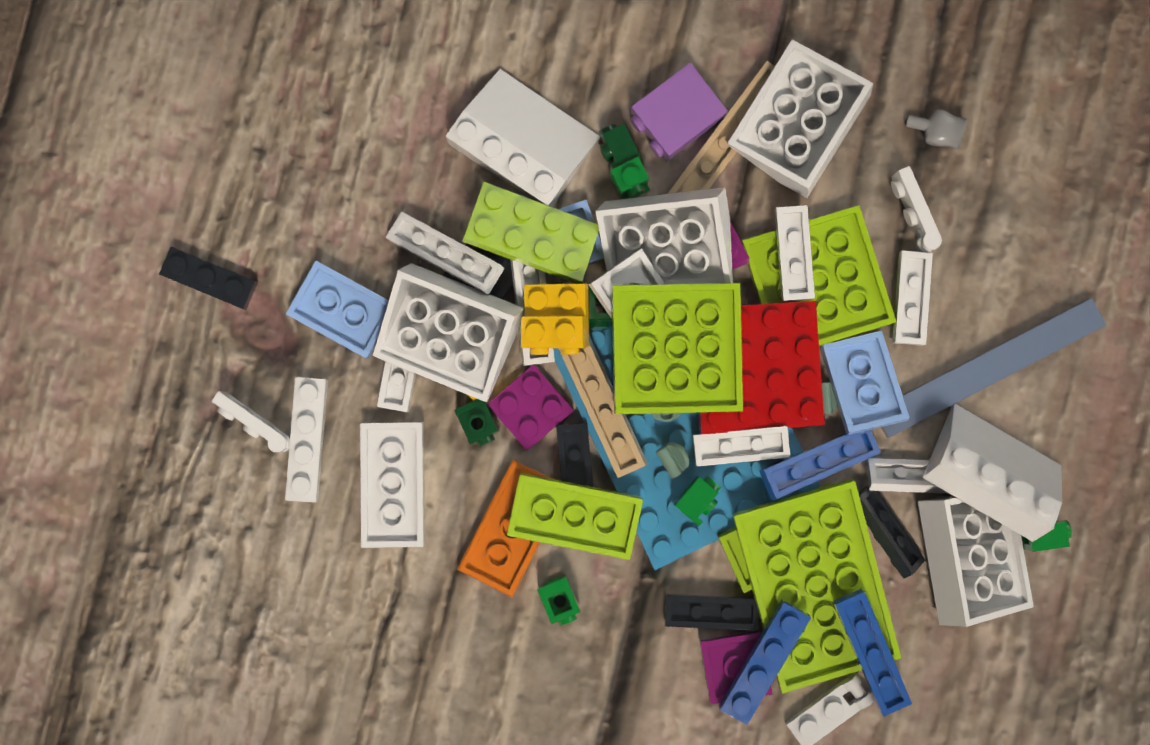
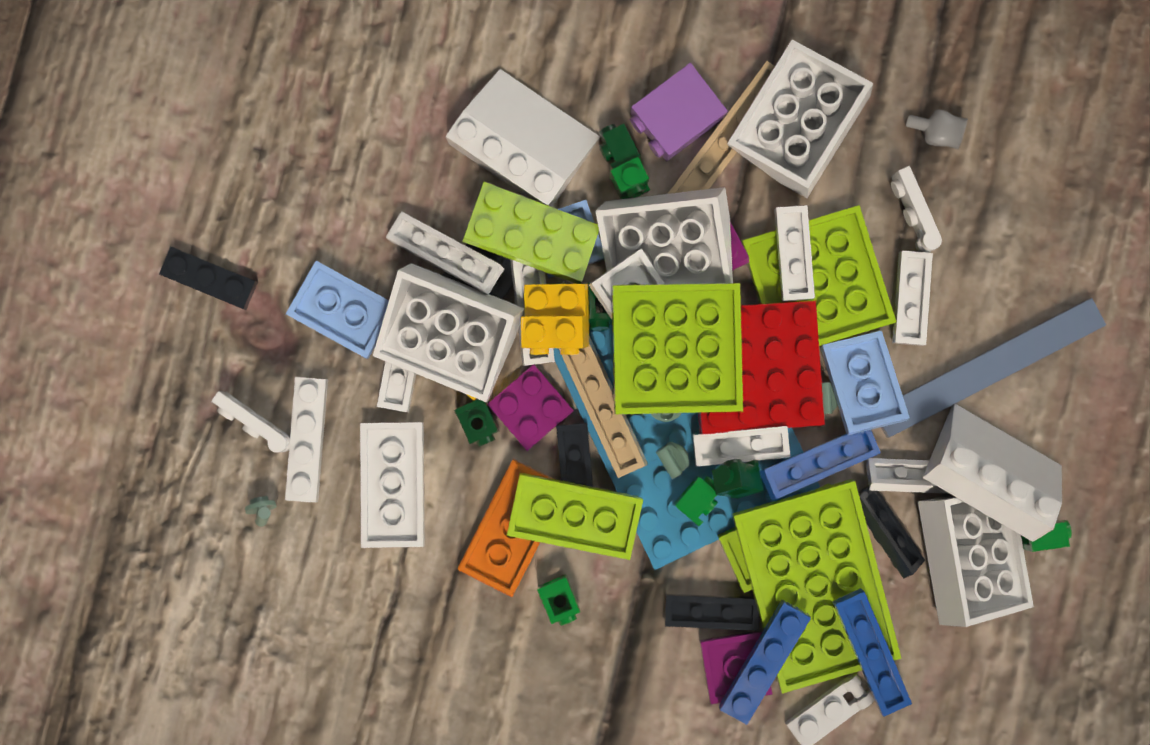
(261, 507): none -> sand green plate
(737, 478): none -> dark green brick

